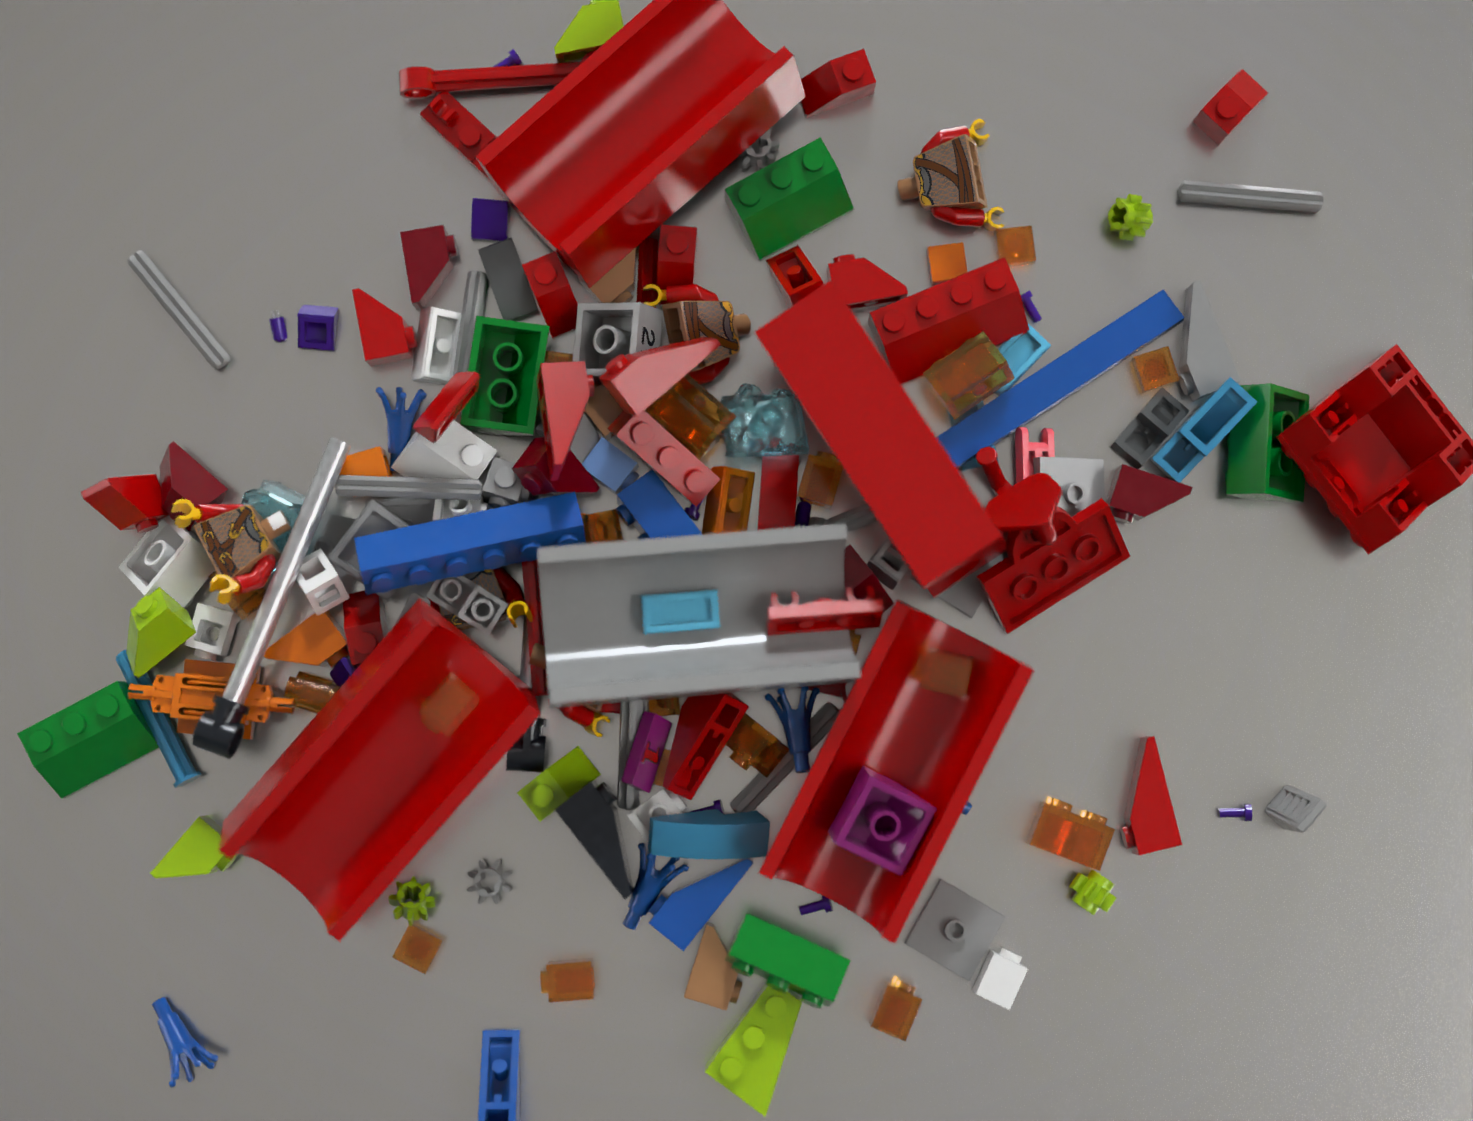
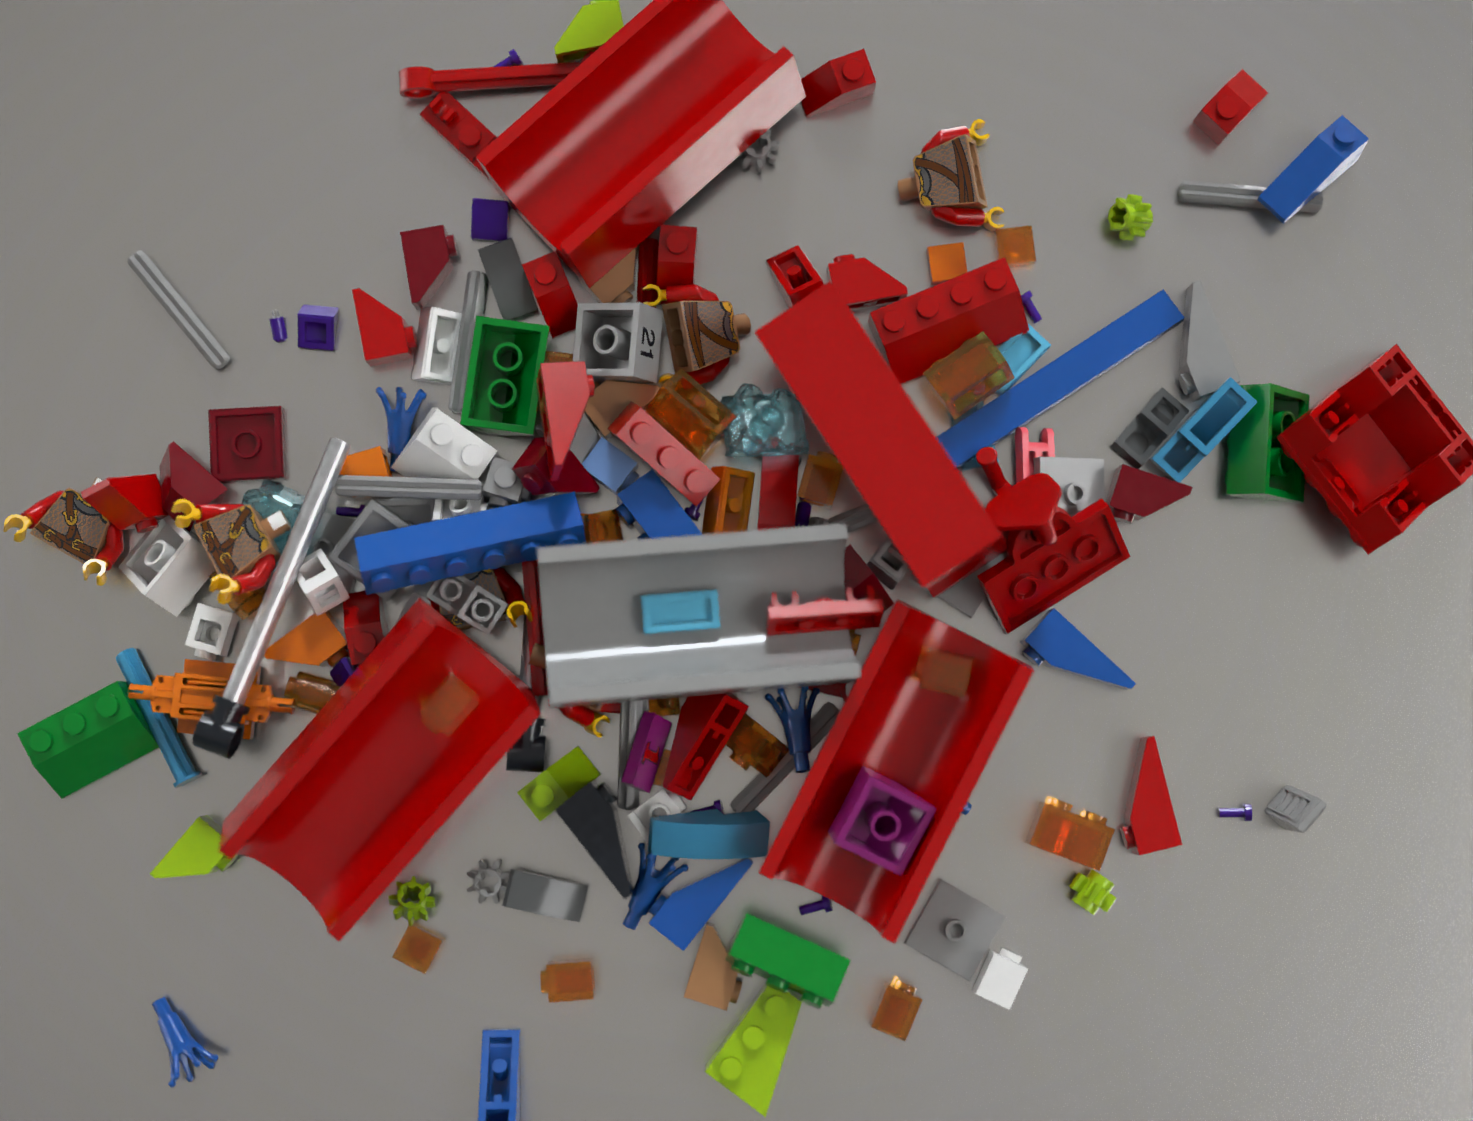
(73, 528): none -> torso
(155, 630): lime slope -> none
(247, 444): none -> dark red tile
(349, 511): none -> dark purple piece
(447, 405): red slope -> none
(545, 895): none -> dark grey slope
(647, 374): slope -> none
(789, 199): green slope -> none
(1066, 649): none -> blue slope
(1155, 369): clear orange plate -> none
(1314, 169): none -> blue slope

